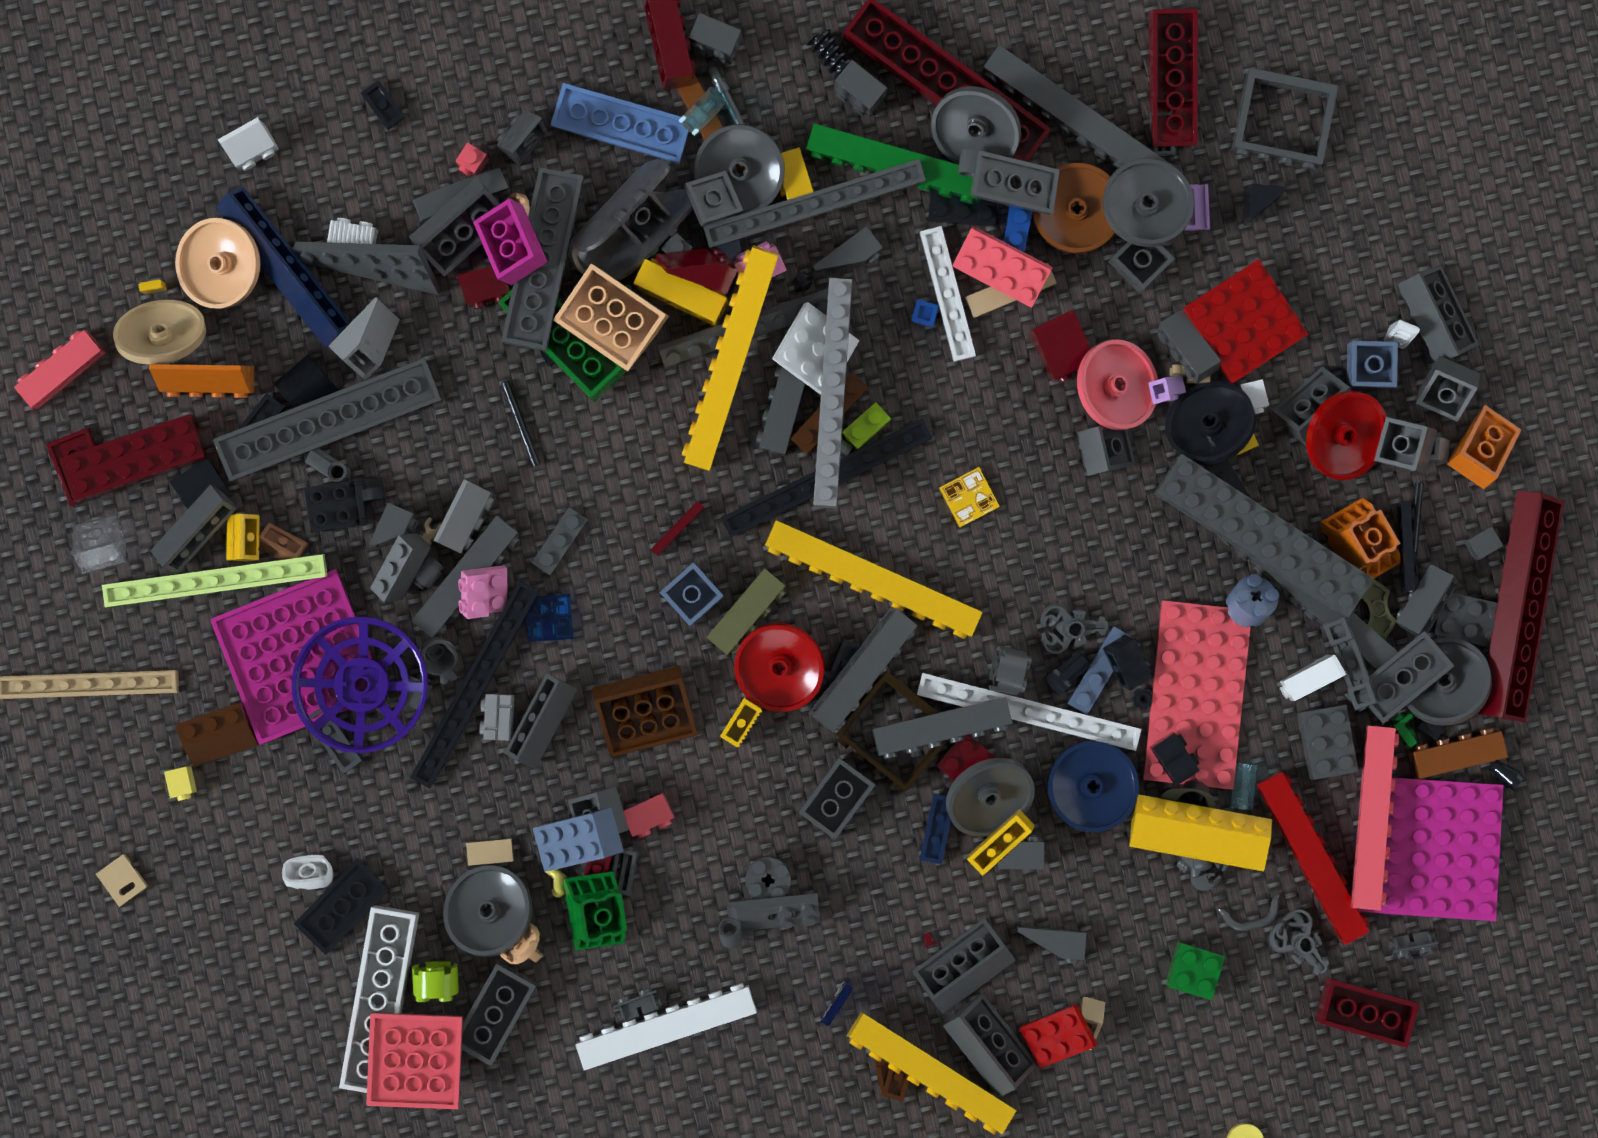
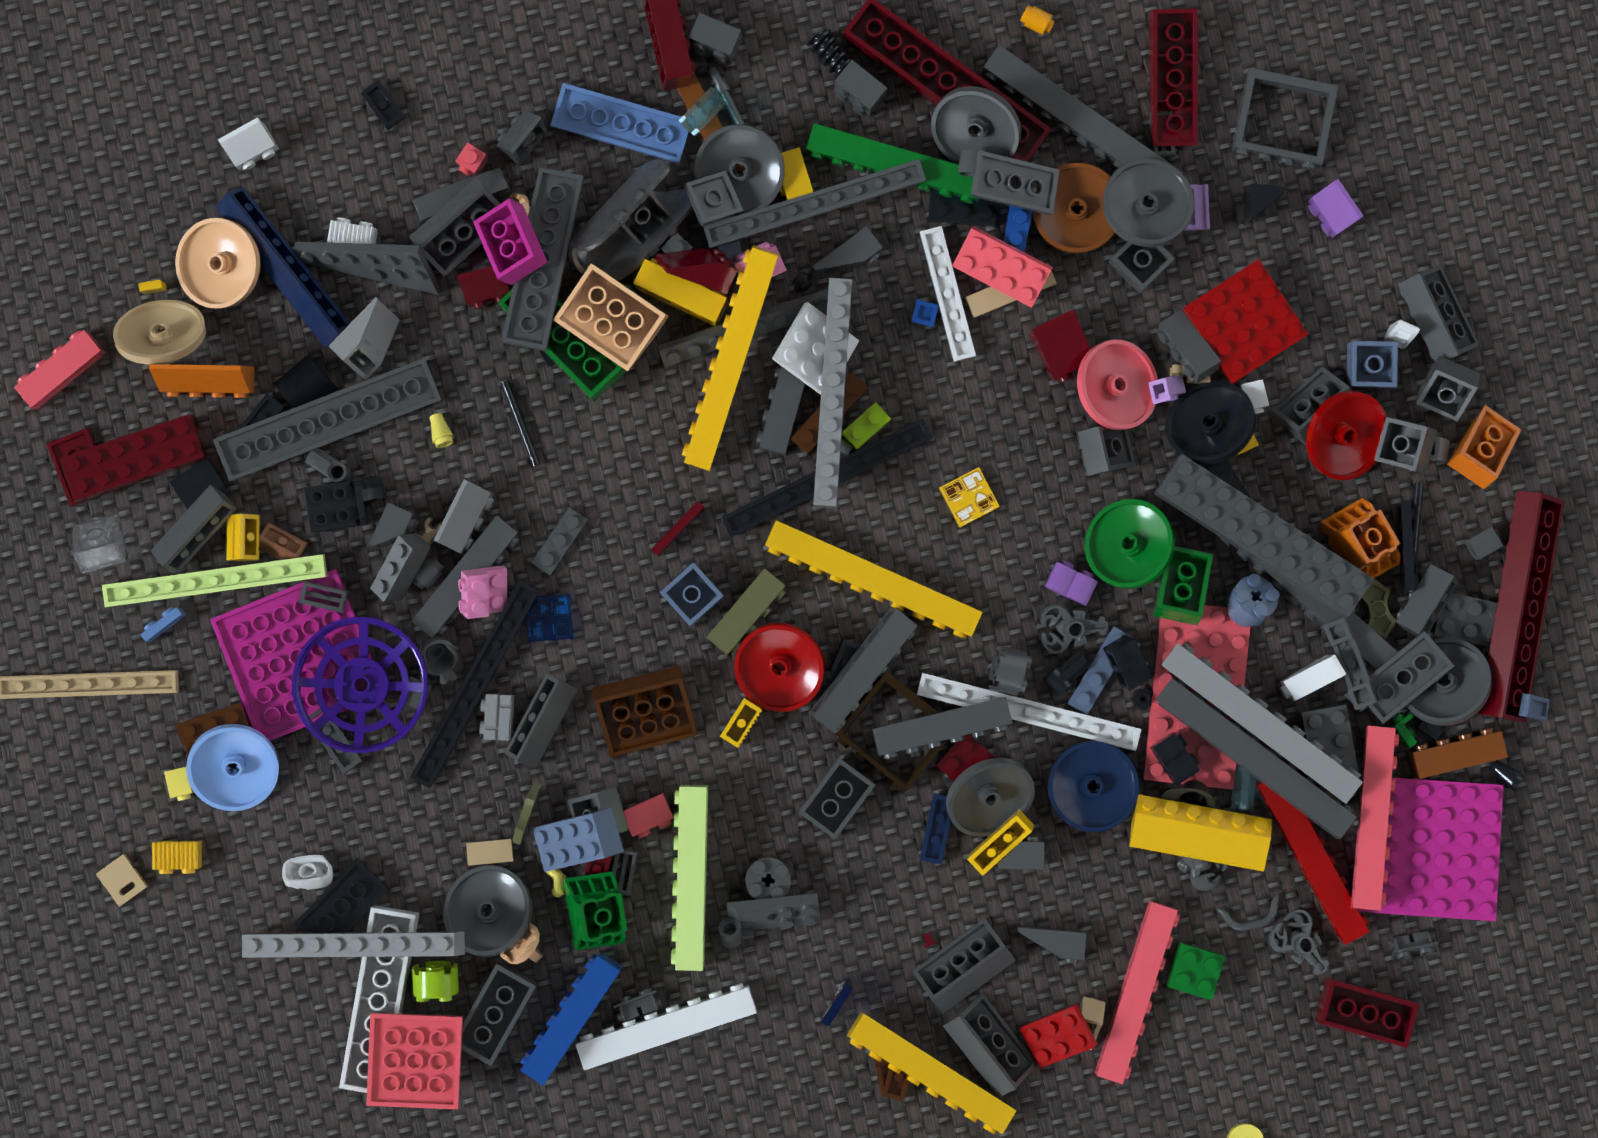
(154, 628): none -> medium blue plate
(176, 855): none -> yellow brick
(229, 785): none -> light blue dish
(342, 601): none -> dark grey tile
(353, 944): none -> light grey brick
(440, 431): none -> light yellow cone
(526, 813): none -> olive tile
(567, 1023): none -> blue brick
(691, 877): none -> yellowish green brick
(1037, 20): none -> light orange brick
(1071, 583): none -> medium lavender brick
(1129, 544): none -> green dish
(1136, 992): none -> coral brick
(1184, 586): none -> green brick
(1255, 759): none -> dark grey brick
(1262, 723): none -> light grey brick
(1334, 208): none -> medium lavender slope
(1534, 707): none -> sand blue tile

